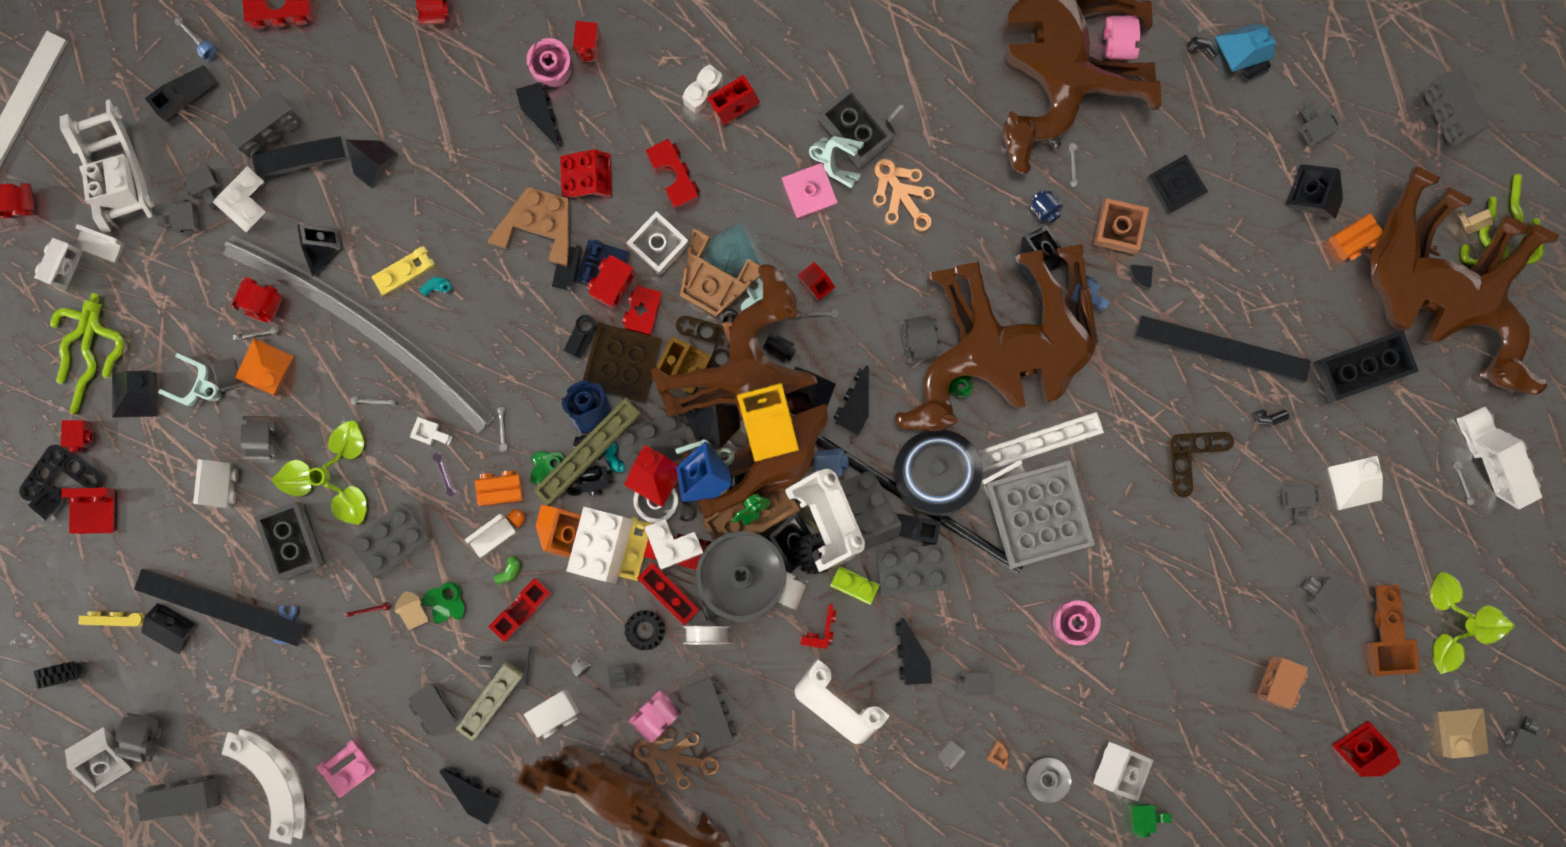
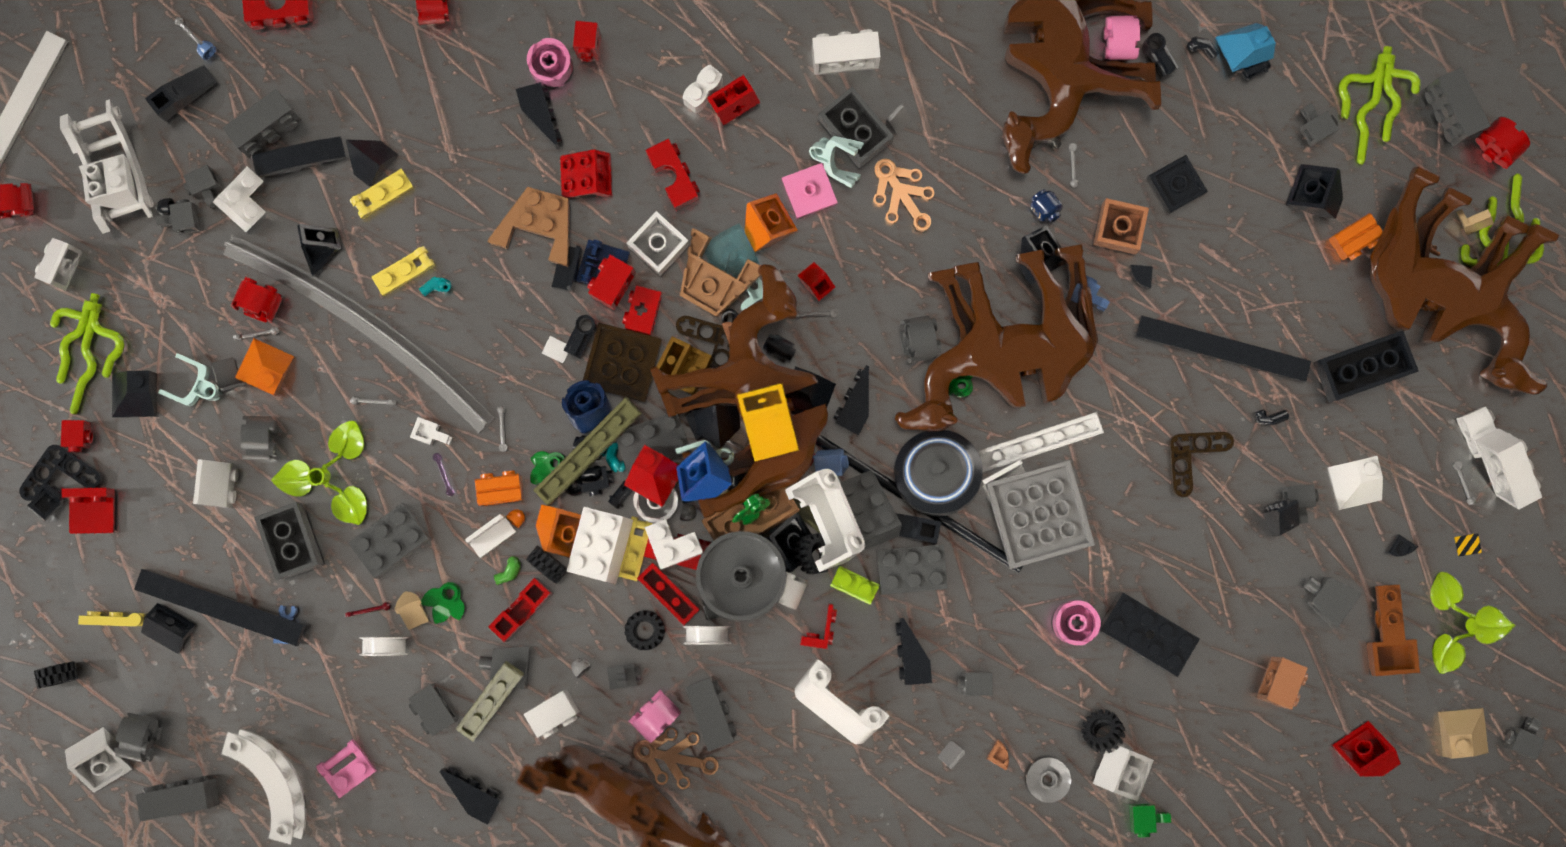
(99, 244): white panel -> none
(163, 206): none -> black hinge
(382, 193): none -> light yellow plate
(383, 646): none -> white wheel
(546, 564): none -> black tyre
(554, 349): none -> white sticker
(619, 496): none -> black pin
(767, 222): none -> orange slope
(846, 52): none -> white brick
(1108, 741): none -> black tyre
(1130, 620): none -> black brick
(1162, 57): none -> black piece
(1282, 516): none -> black slope
(1381, 77): none -> lime plant
(1401, 547): none -> black tile
(1468, 544): none -> sticker
(1503, 142): none -> red brick

